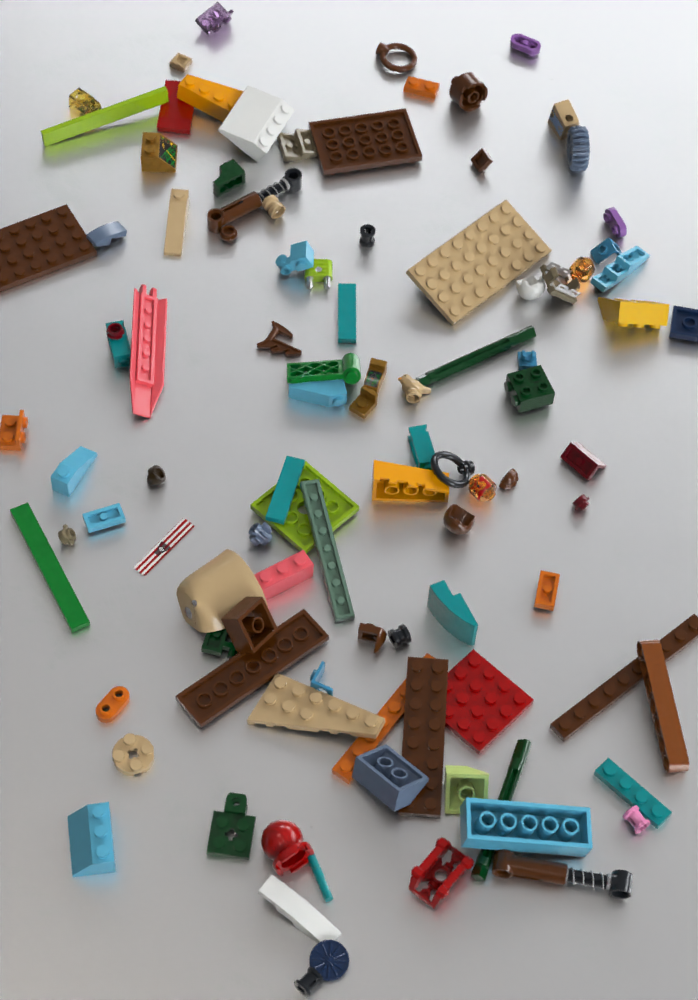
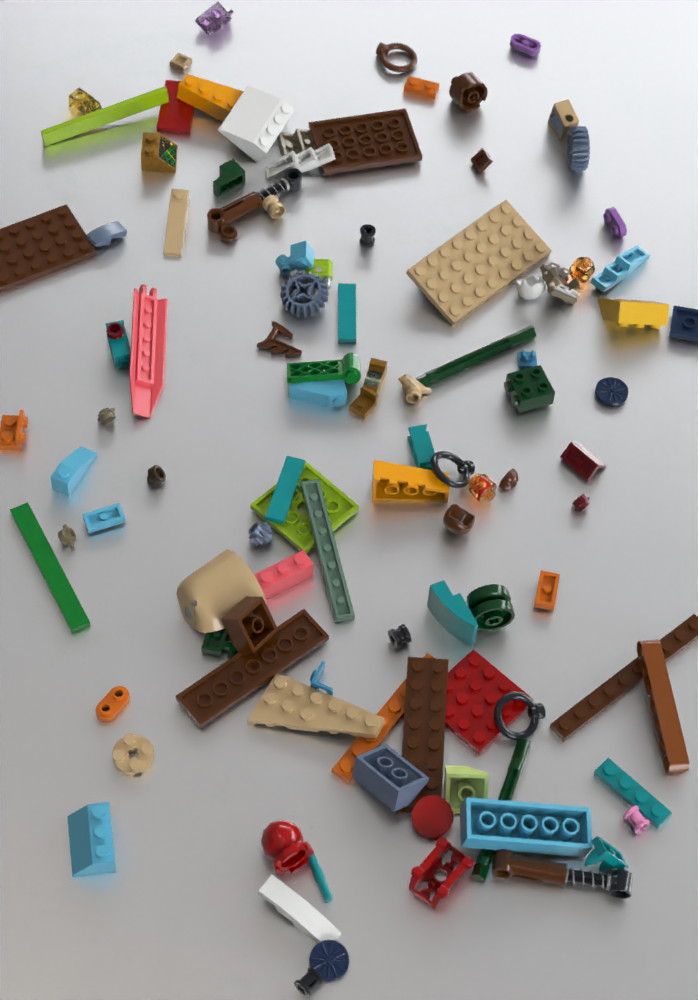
(106, 415): none -> dark tan plate
(163, 546): sticker -> none
(233, 819): dark green plate -> none
(300, 302): none -> sand blue gear
(302, 161): none -> white slope
(373, 634): reddish brown plate -> none
(432, 816): none -> red tile
(491, 607): none -> dark green wheel
(535, 712): none -> black piece
(604, 250): dark azure bracket -> none
(604, 852): none -> teal tile
(611, 391): none -> dark blue wheel

